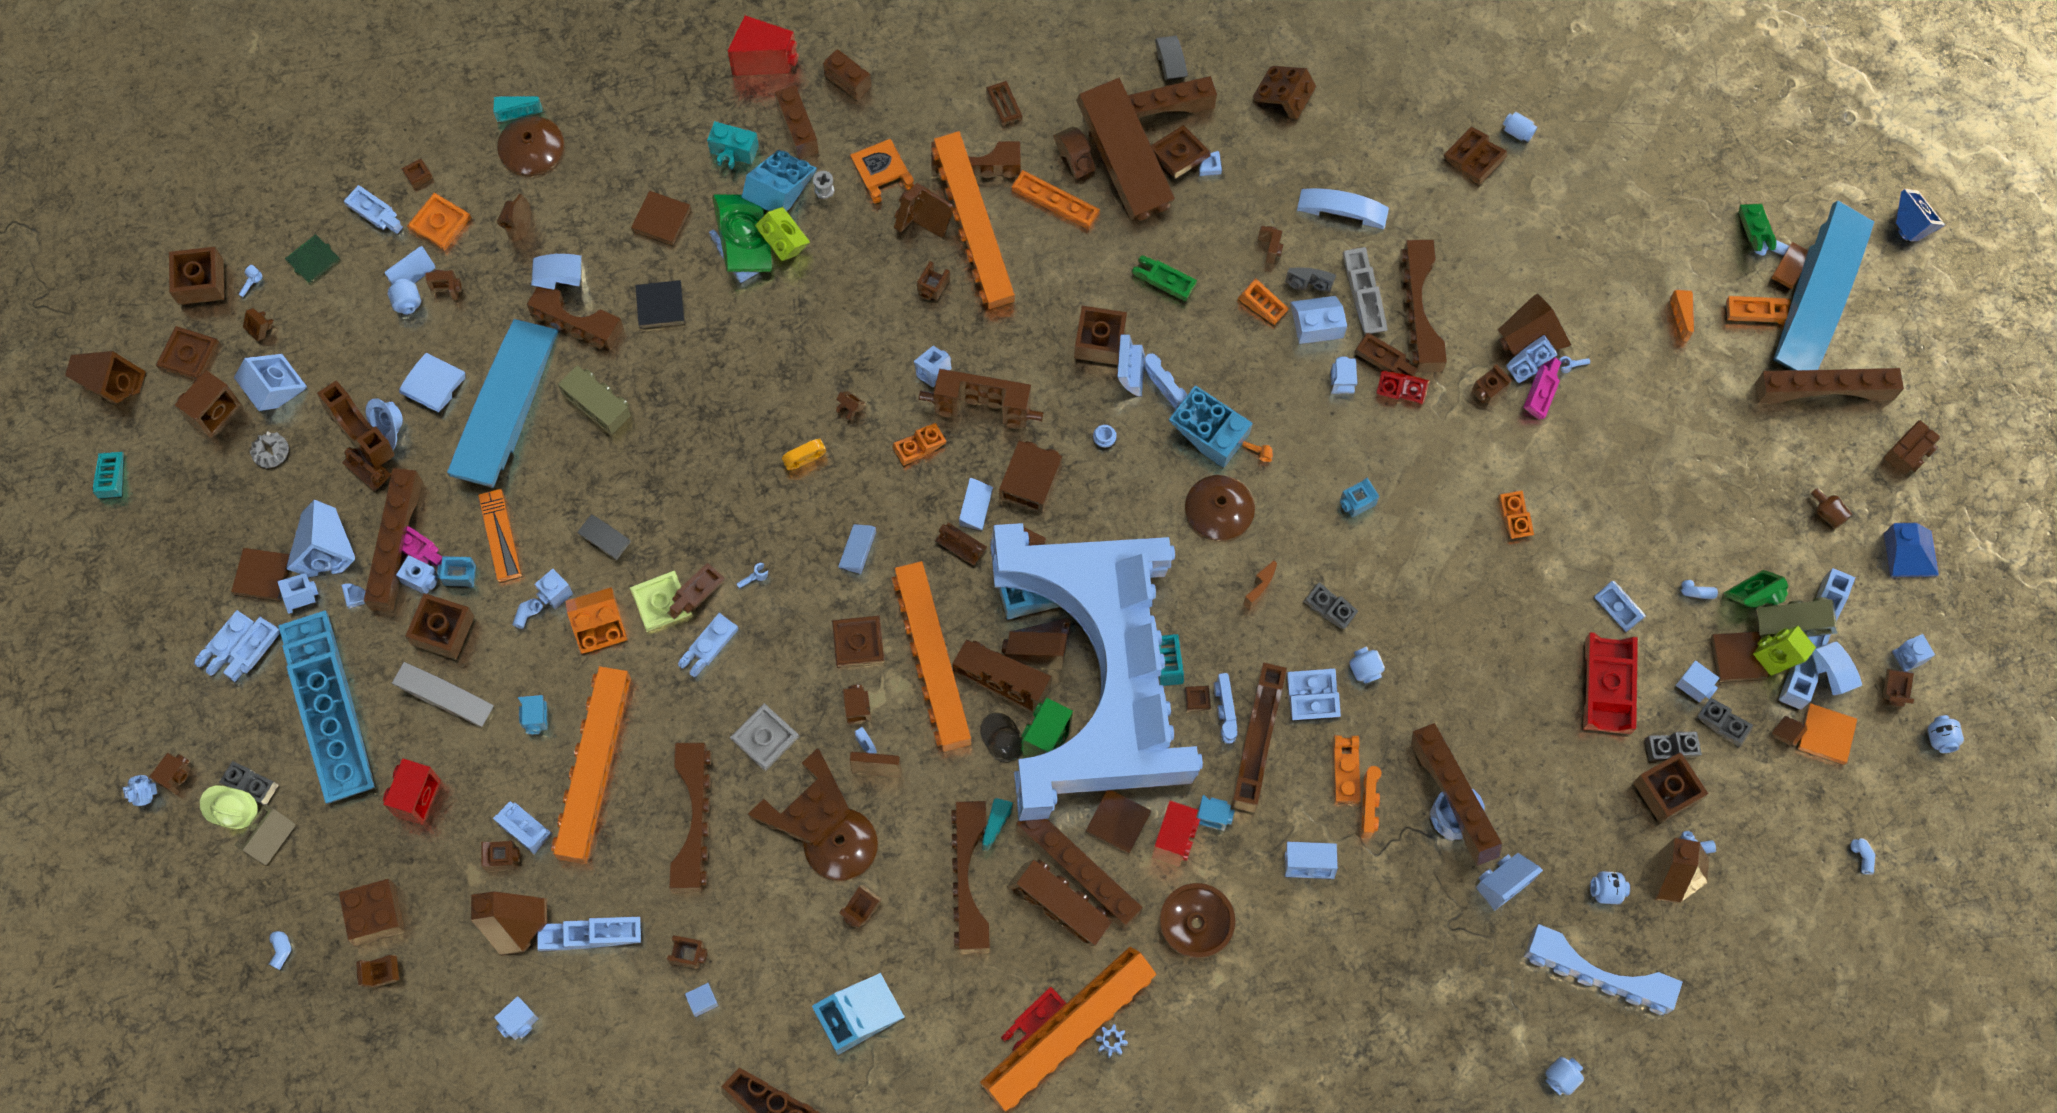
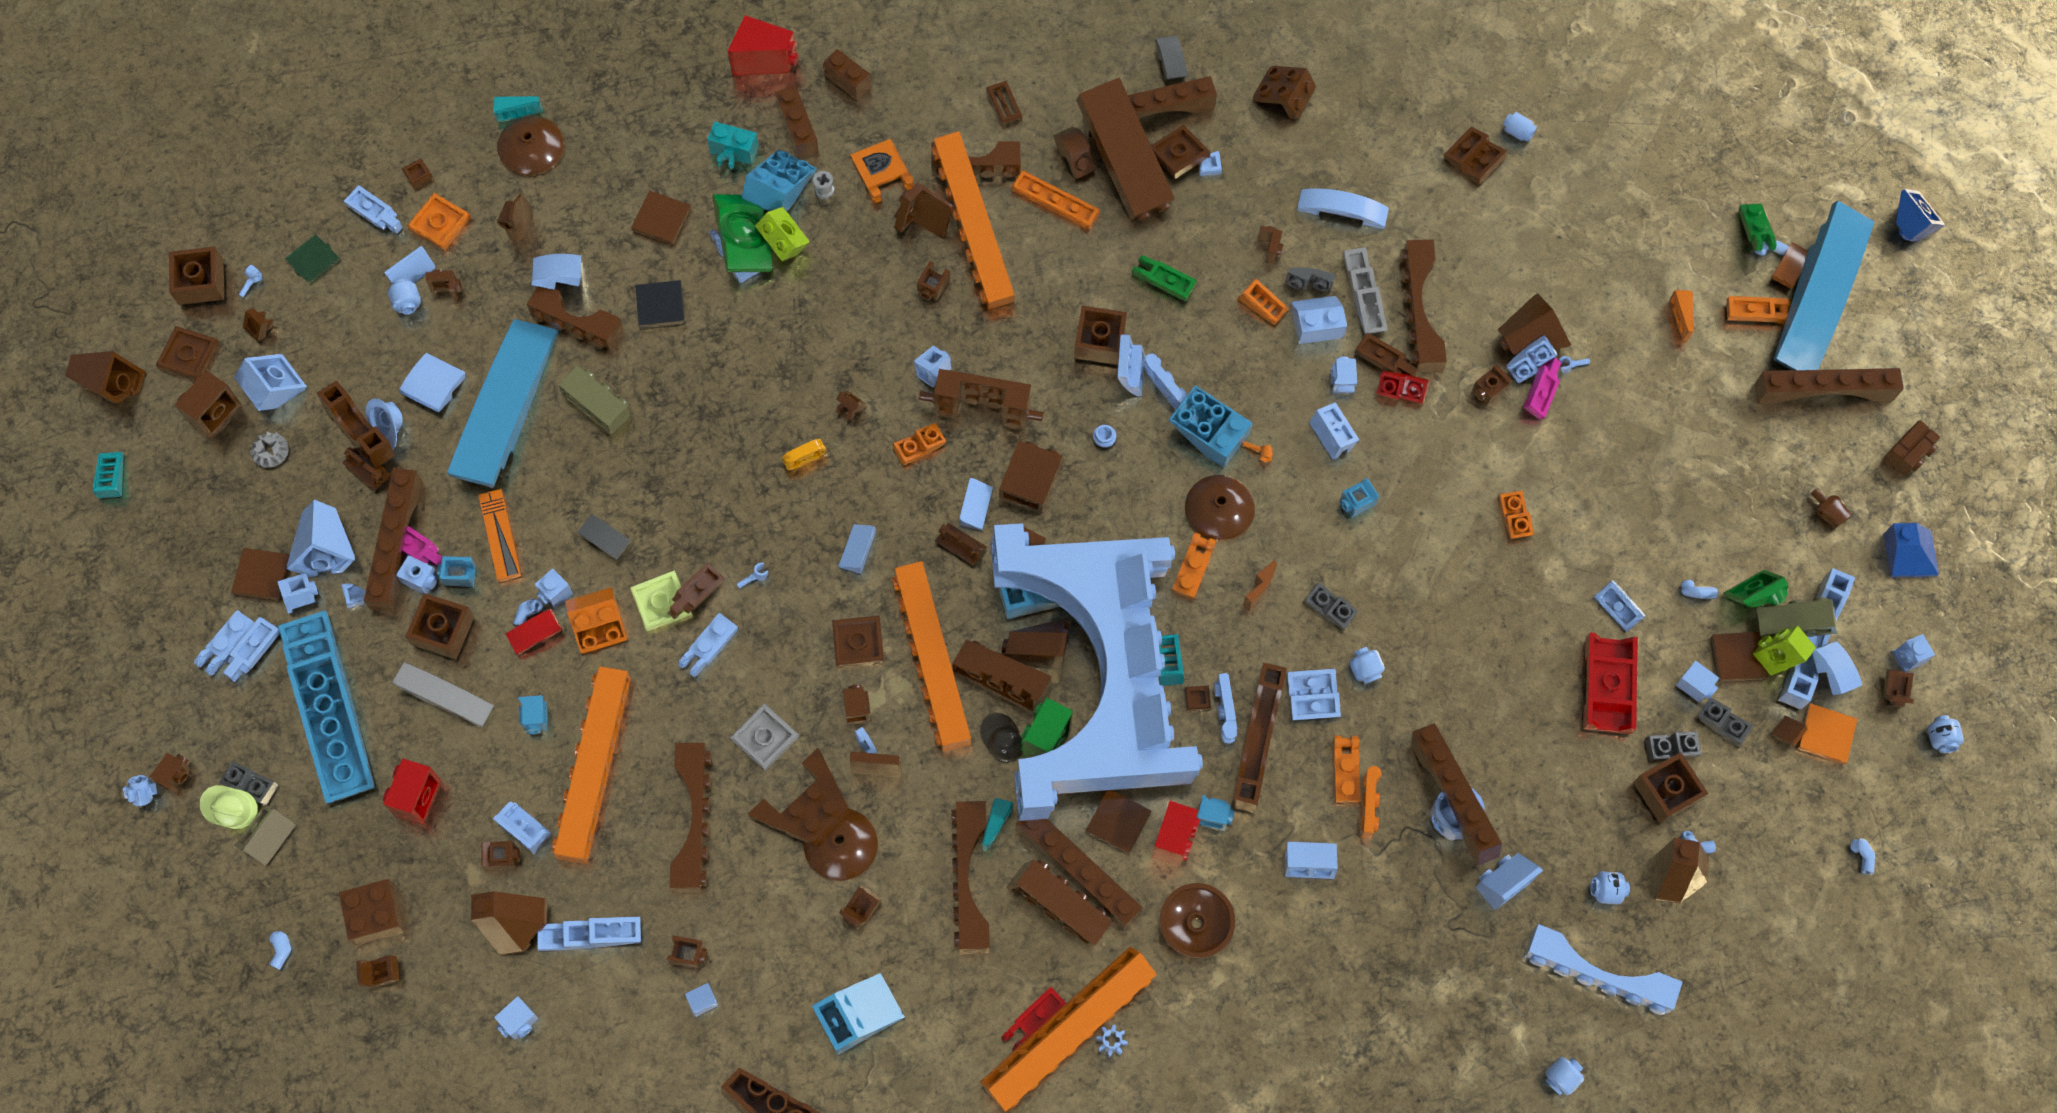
(534, 631): none -> red slope
(1193, 567): none -> orange plate
(1333, 430): none -> light blue hinge

